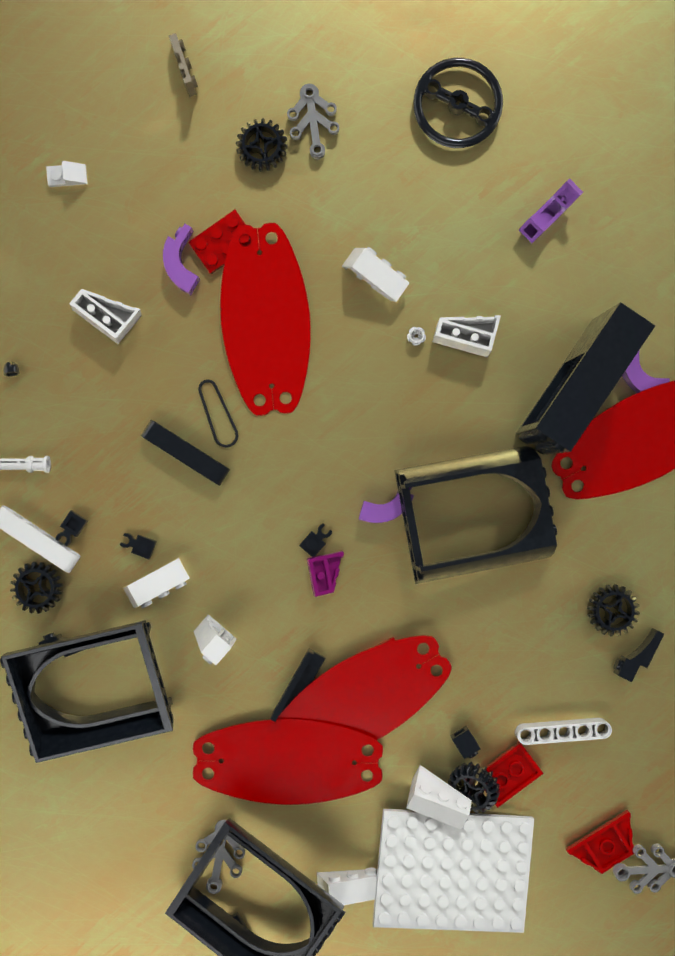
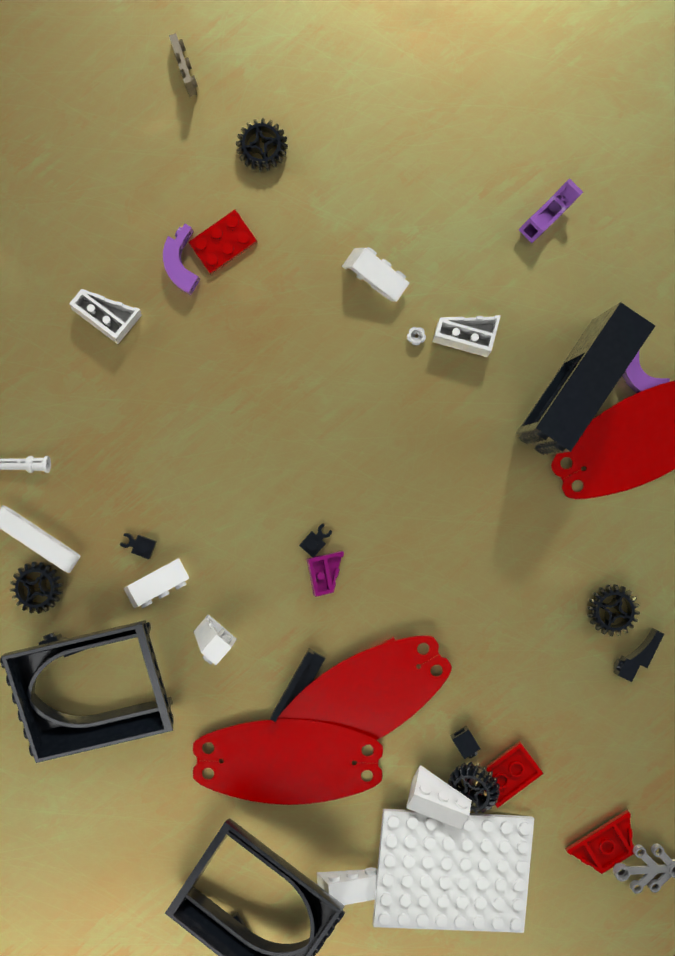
(11, 369): black hinge -> none
(66, 174): white slope -> none
(73, 525): black plate -> none
(185, 452): black beam -> none
(208, 416): black piece -> none
(221, 854): light grey plant -> none
(265, 319): red piece -> none
(312, 117): light grey plant -> none
(381, 512): medium lavender arch -> none
(451, 98): black piece -> none
(518, 464): black panel -> none
(571, 734): white beam -> none

